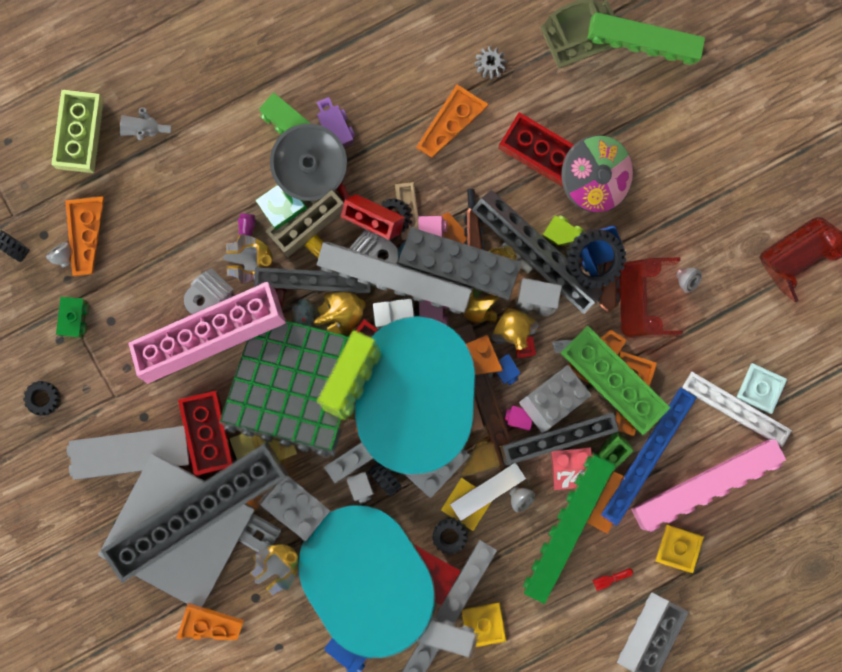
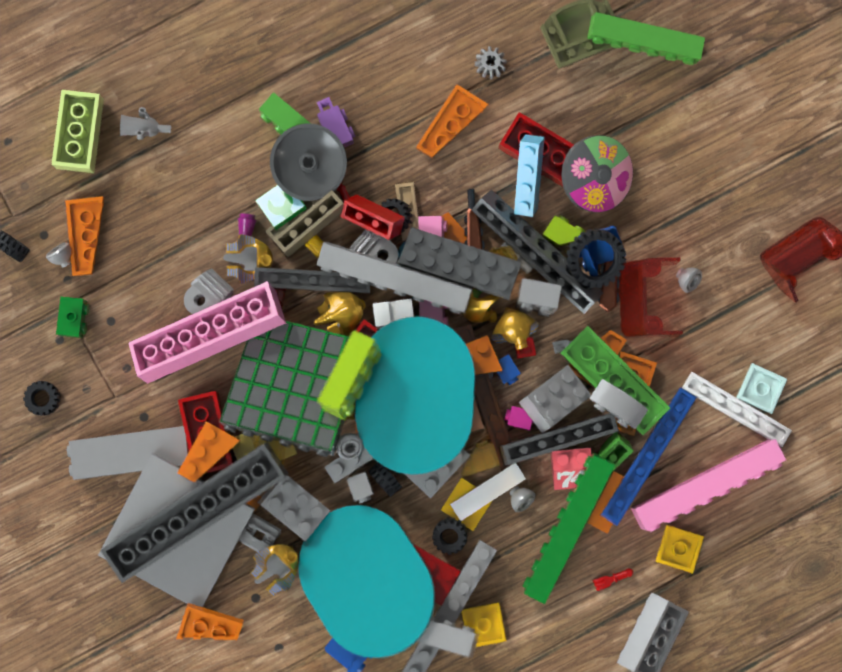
(206, 451): none -> orange wing
(304, 312): clear light blue head -> none
(349, 446): none -> light grey brick
(529, 175): none -> medium azure brick
(618, 404): none -> light grey brick

